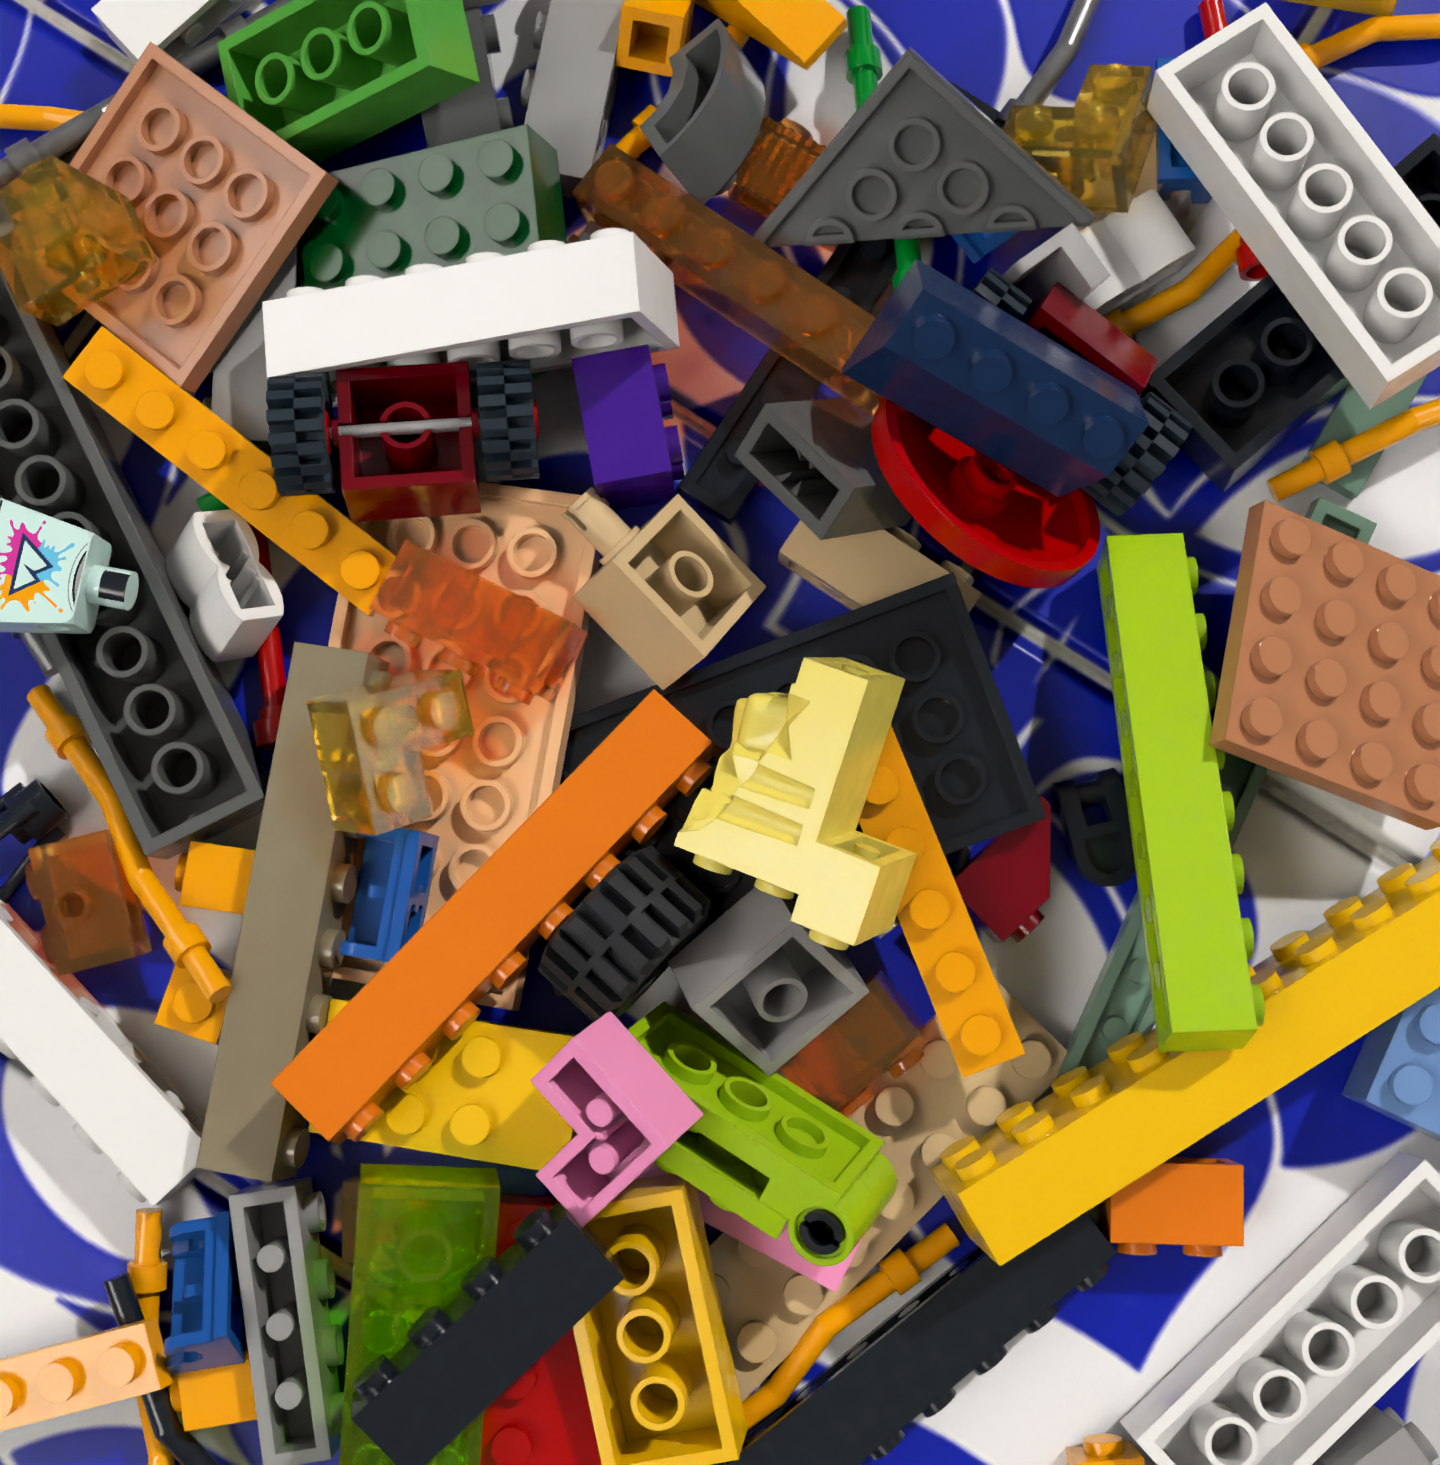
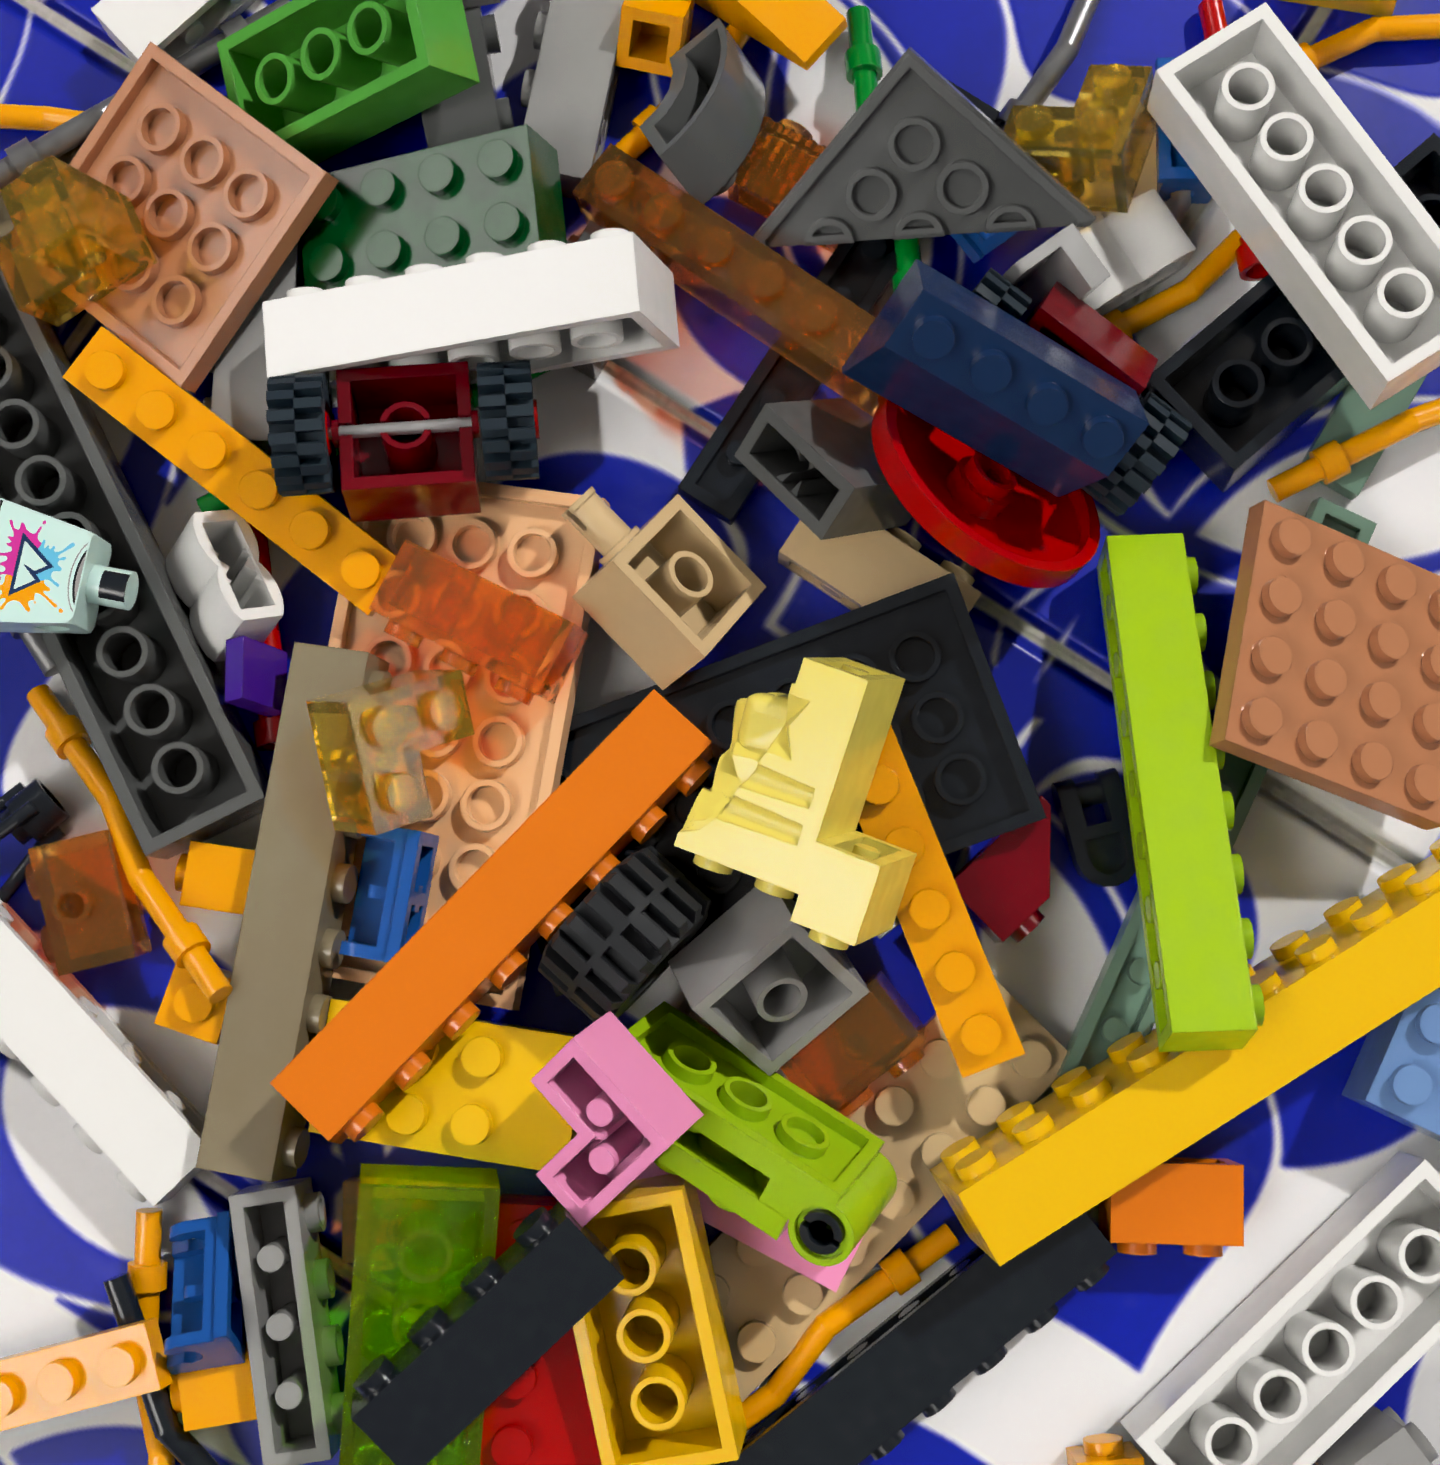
(255, 676): none -> dark purple tile
(624, 429): dark purple piece -> none

